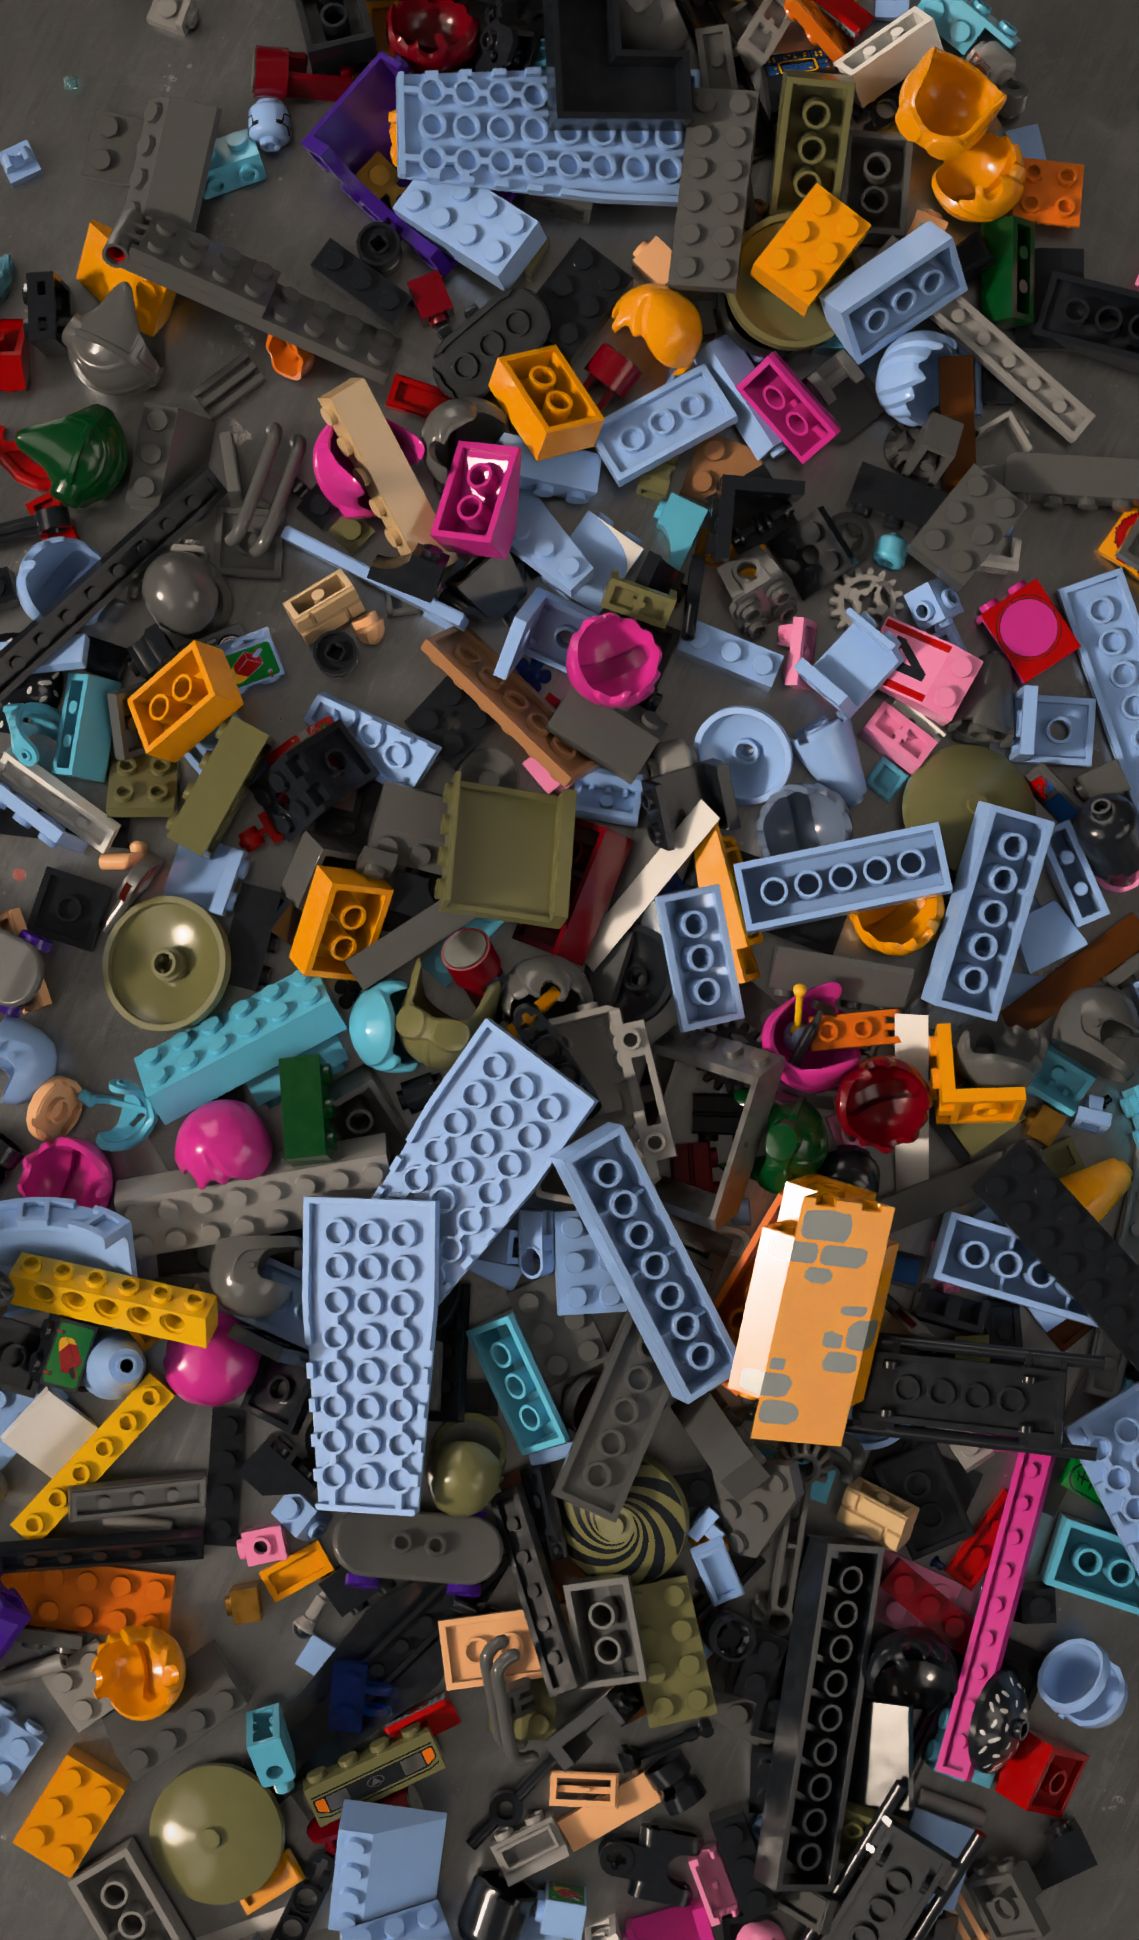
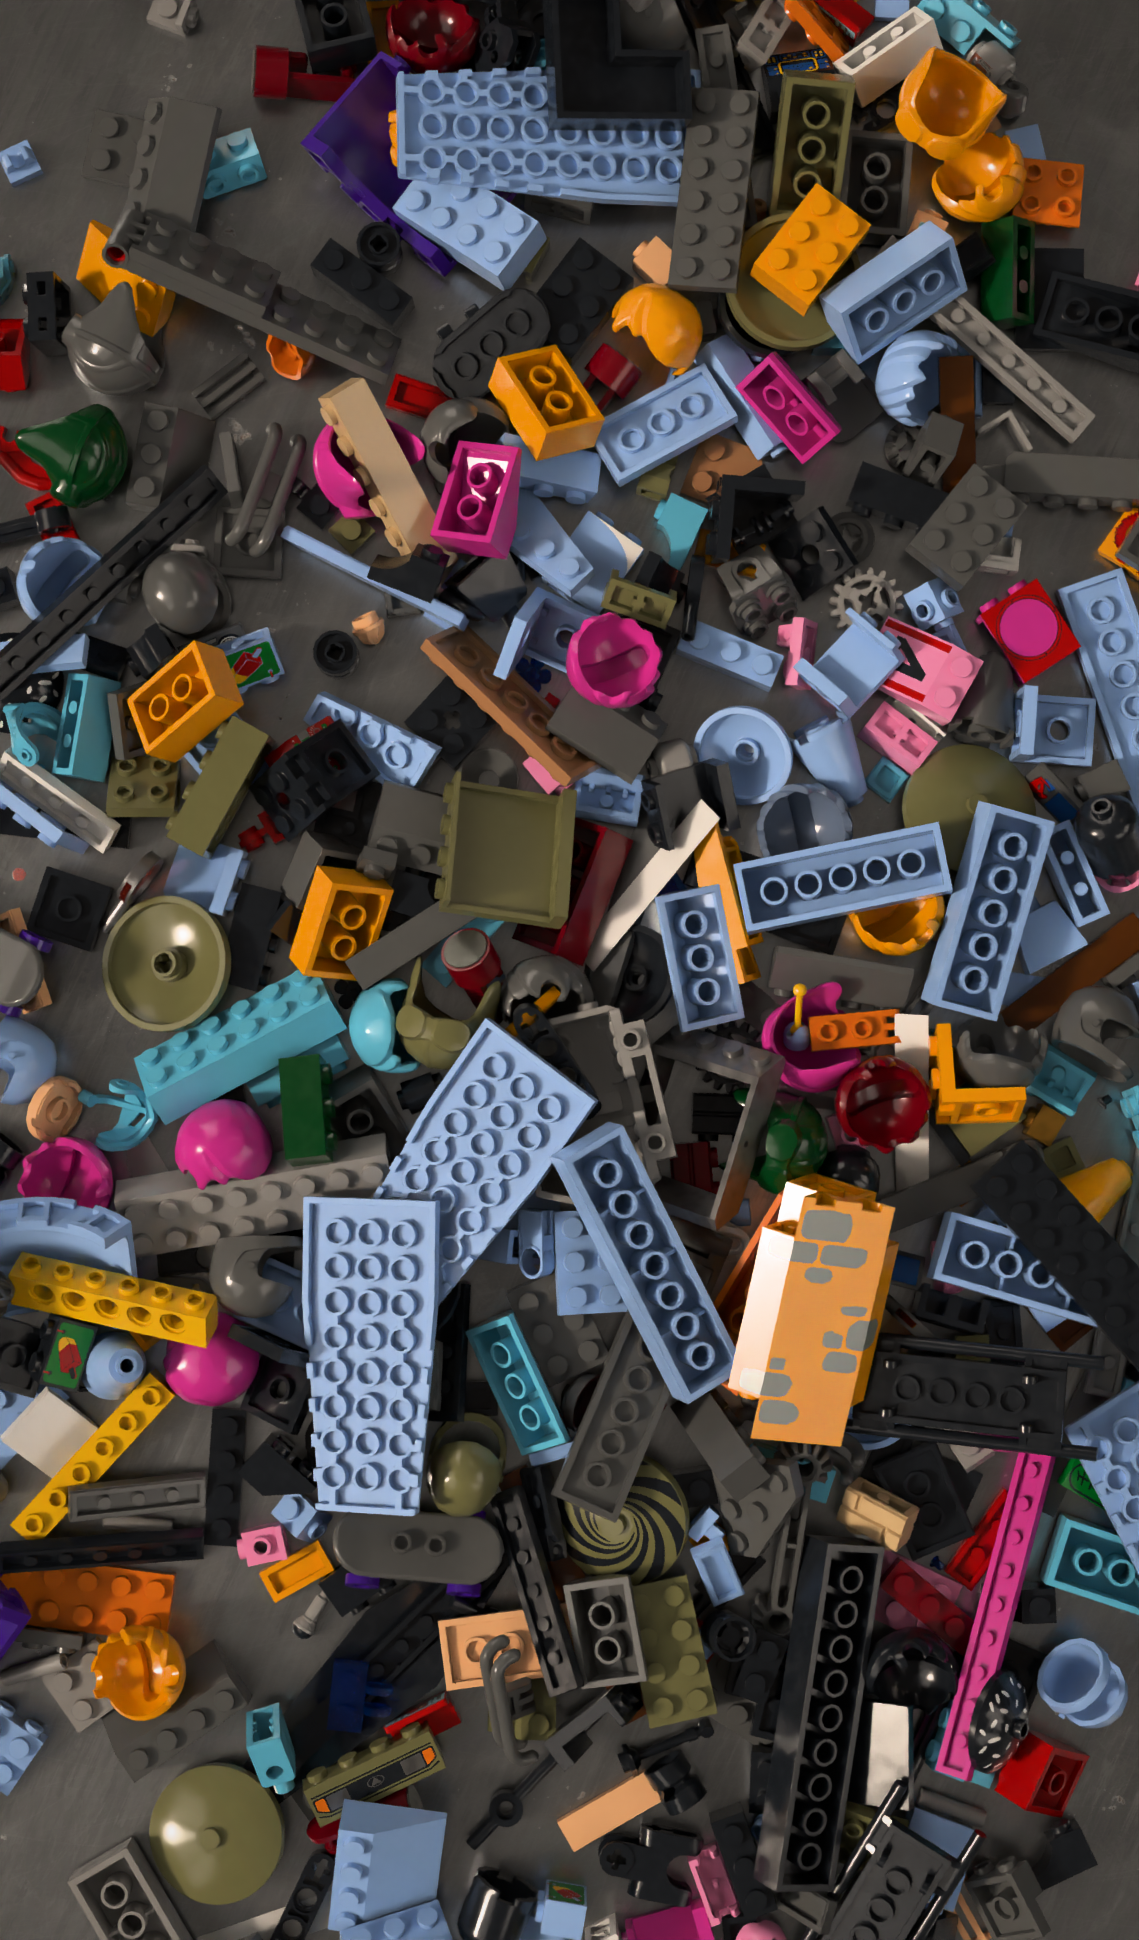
(70, 83): clear light blue piece -> none
(71, 1811): light orange brick -> none
(123, 861): light nougat arm -> none
(245, 1603): pearl gold plate -> none
(269, 124): light blue head -> none
(284, 1878): light orange tile -> none
(315, 1654): light blue tile -> none
(324, 606): tan brick -> none
(381, 178): pearl gold plate -> none
(431, 299): dark red brick -> none
(501, 1274): light blue slope -> none
(529, 1846): light grey window -> none
(613, 1790): light nougat tile -> none
(810, 1032): black piece -> none
(890, 552): medium azure piece -> none
(1092, 1117): light blue tile -> none

